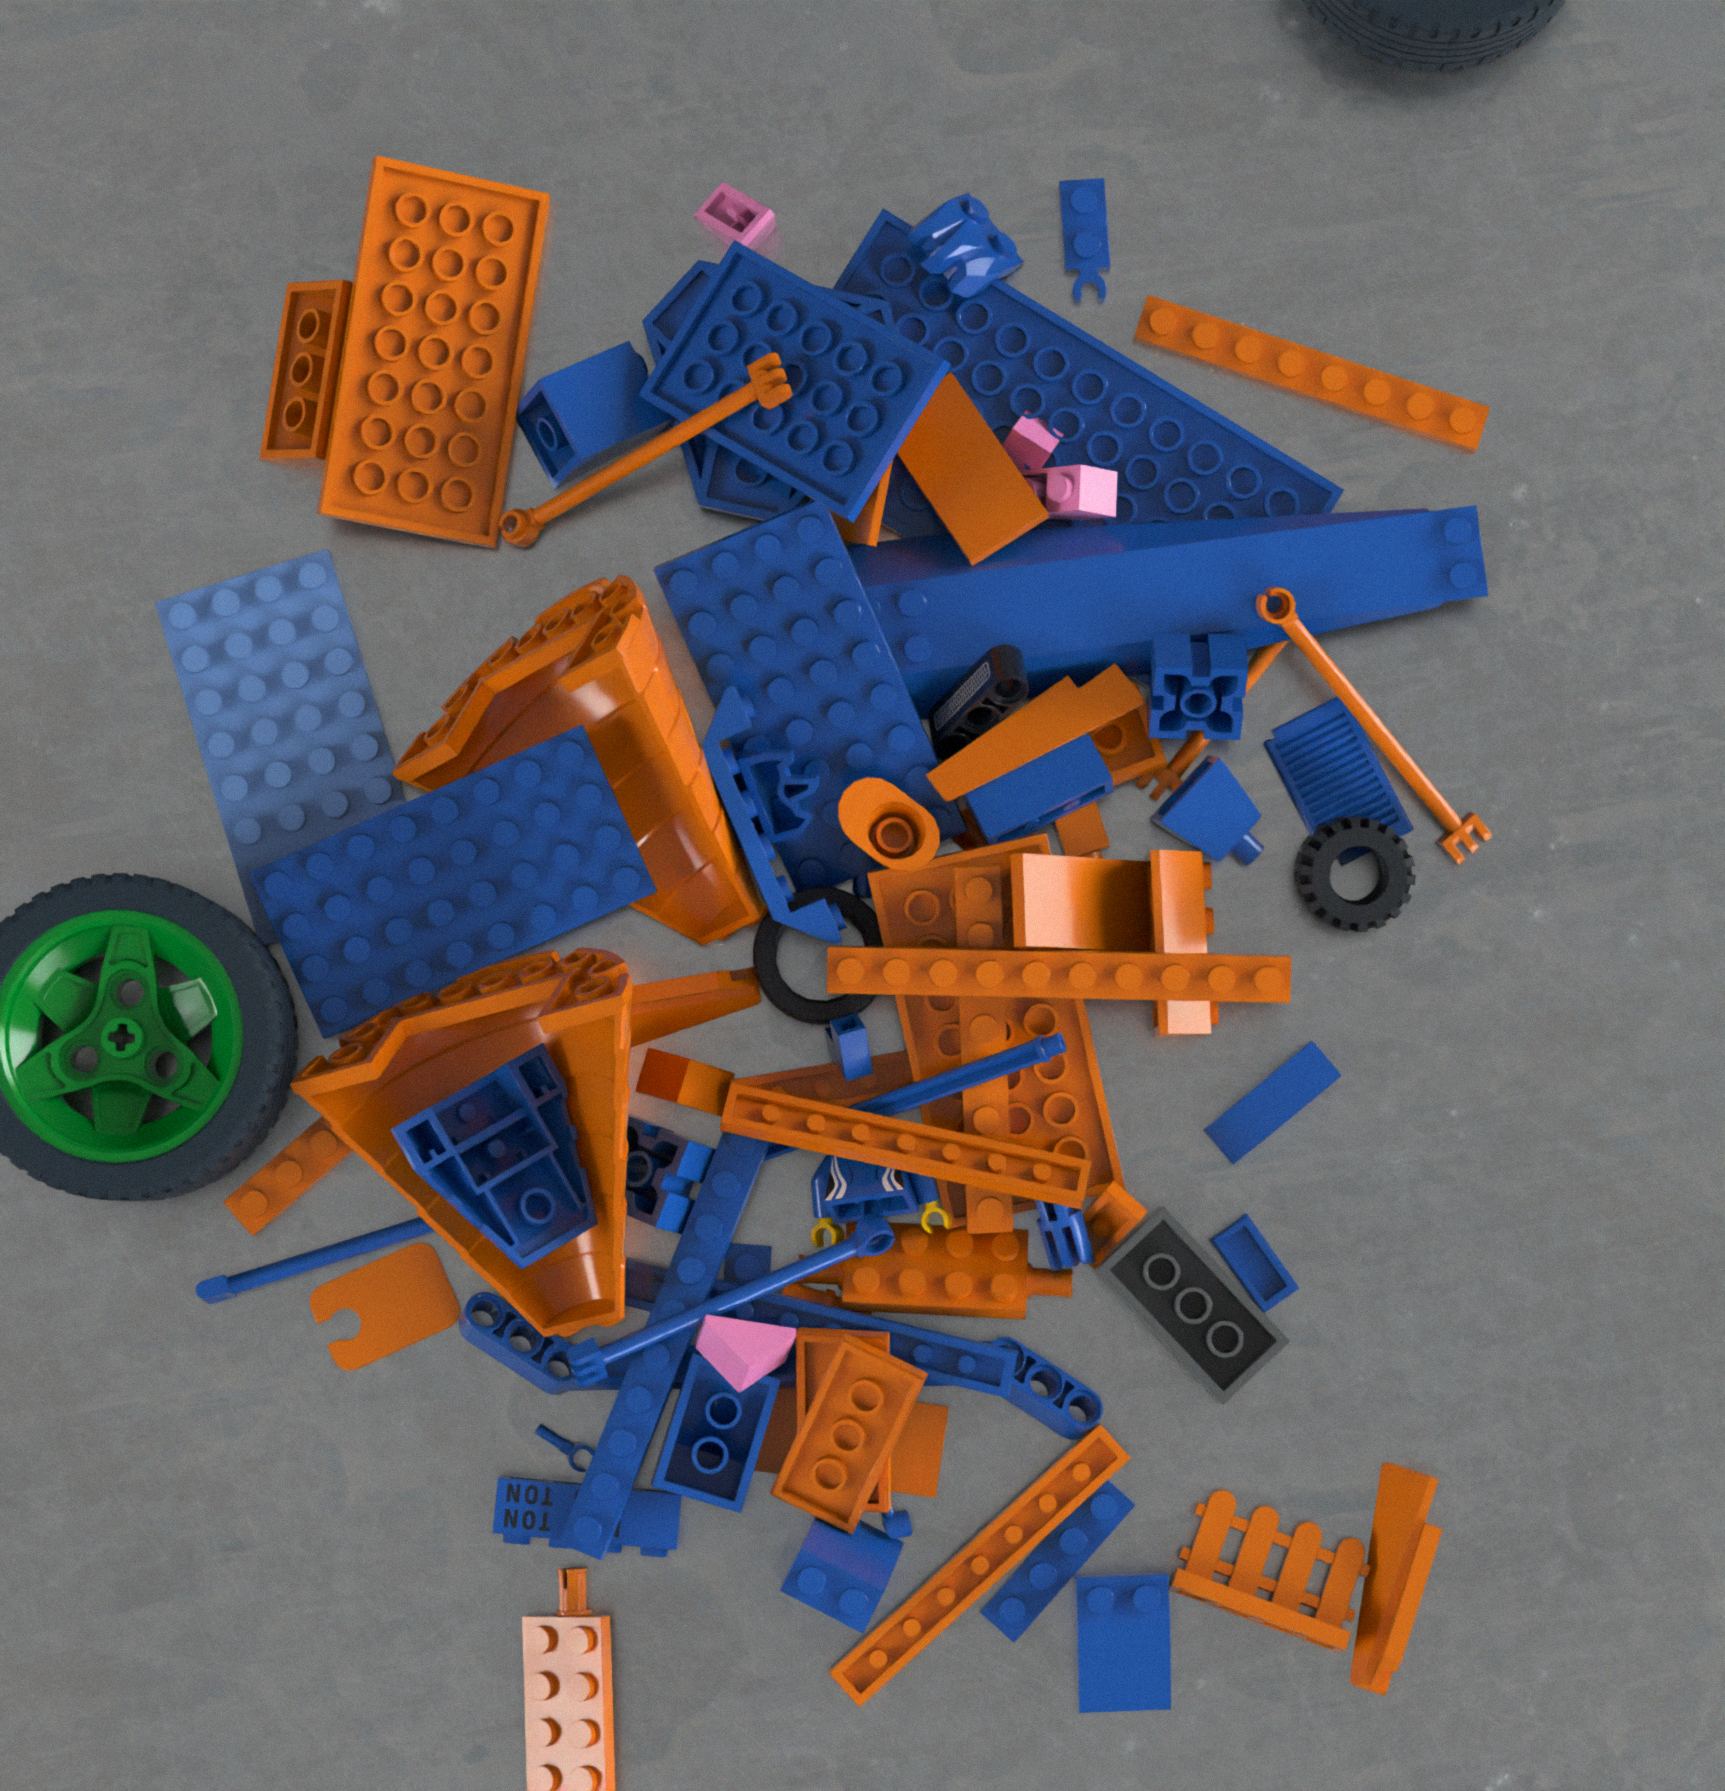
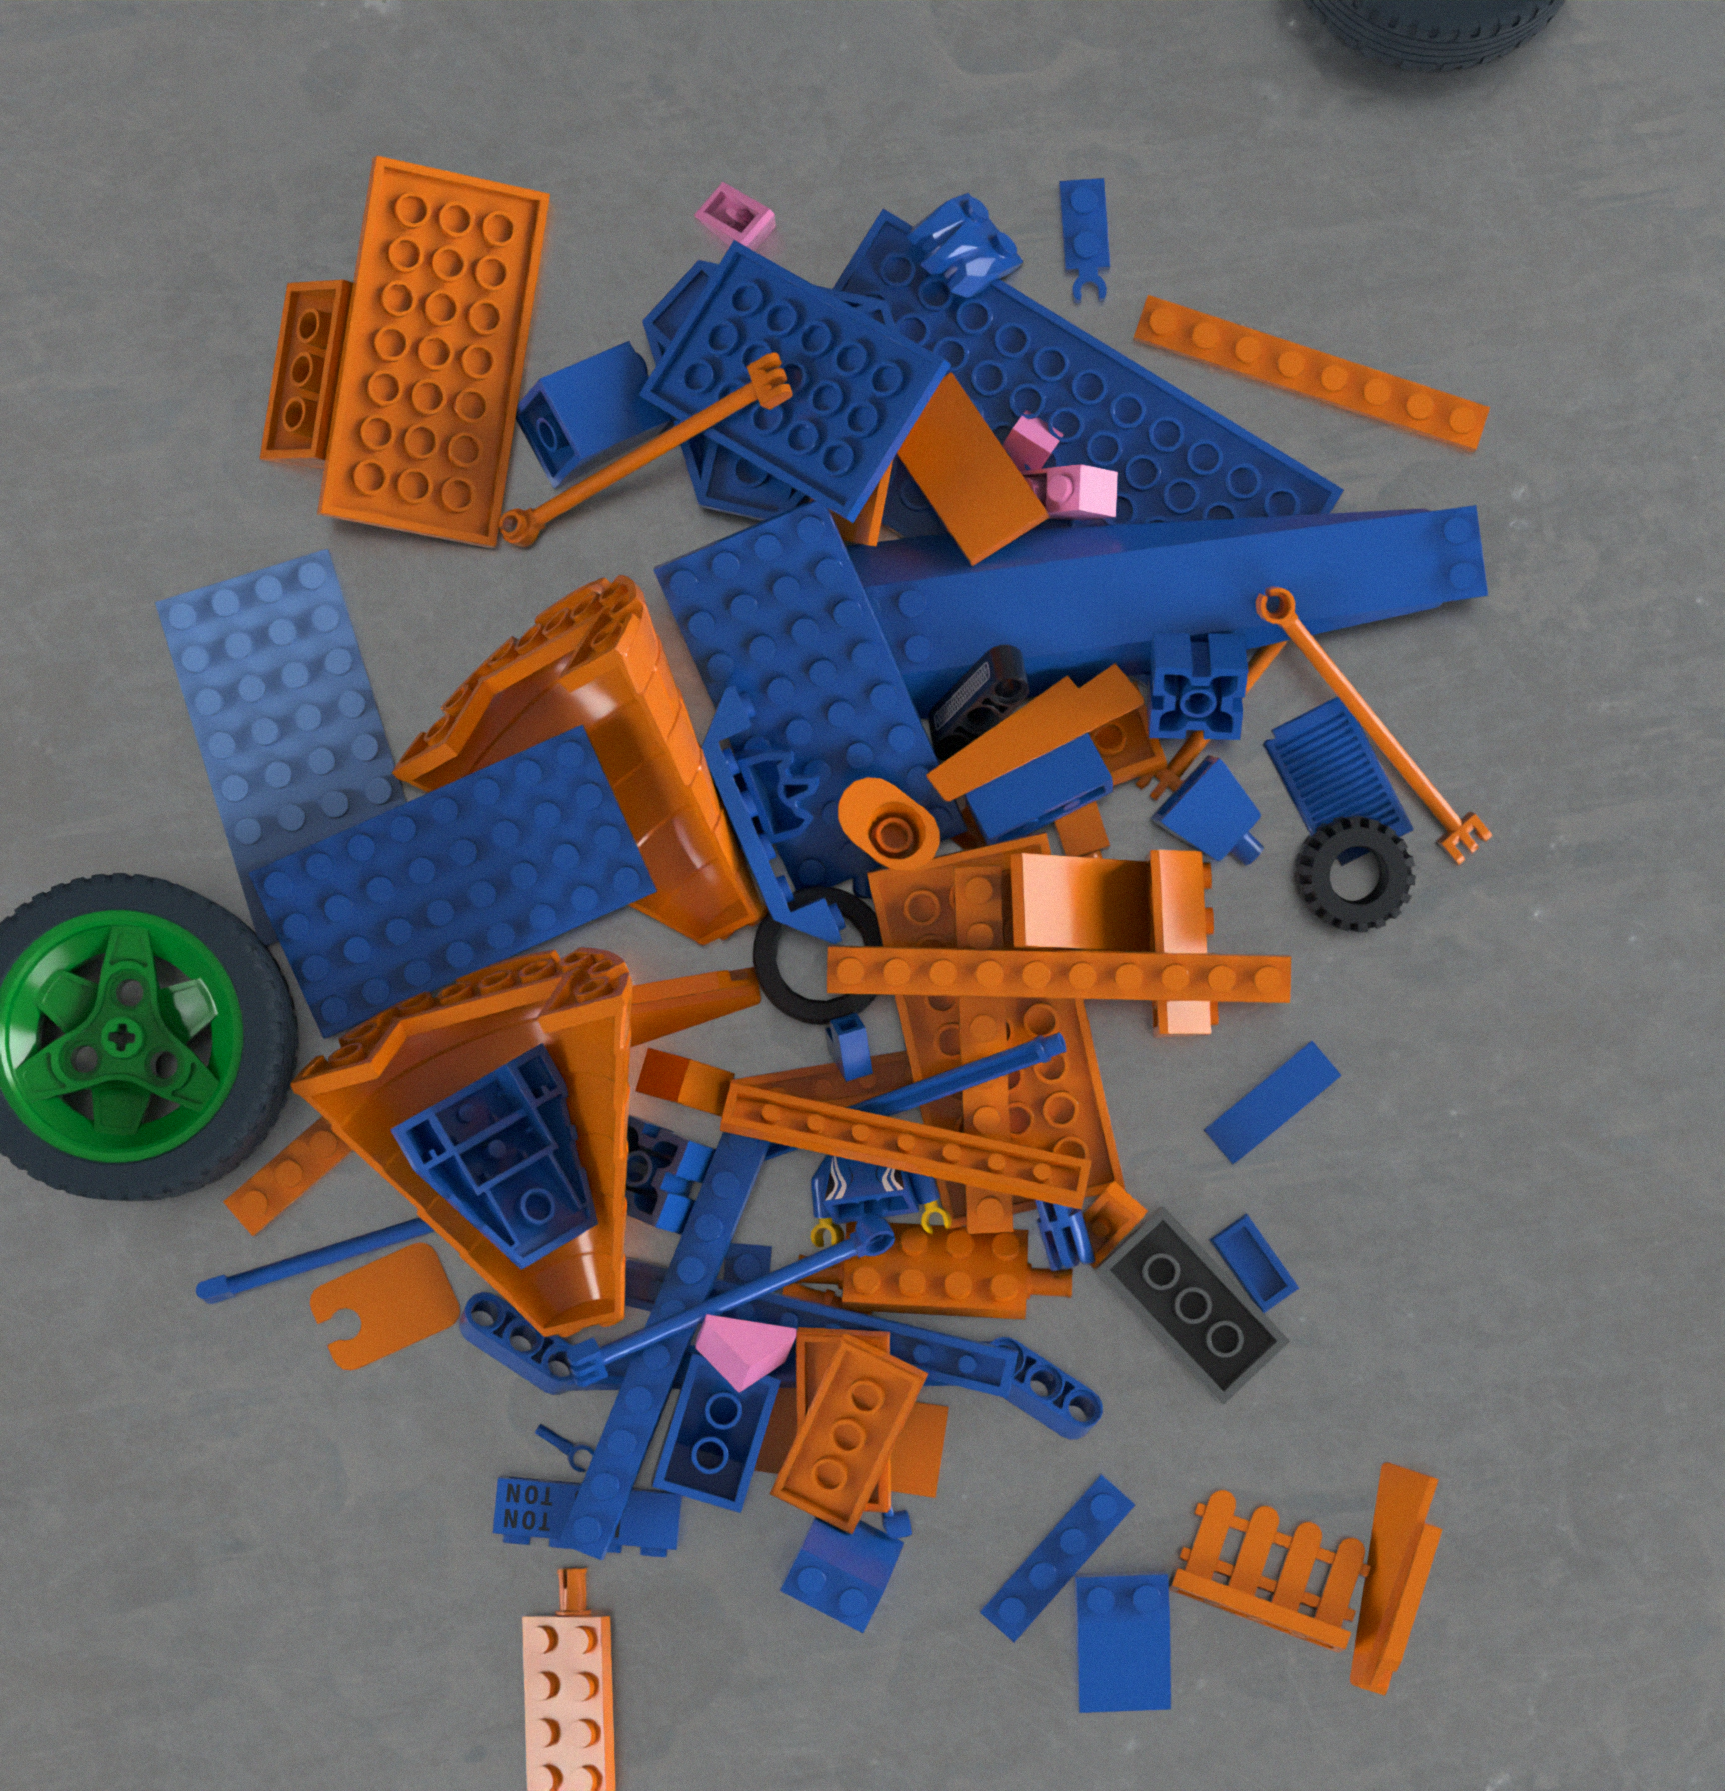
(979, 1564): orange plate -> none

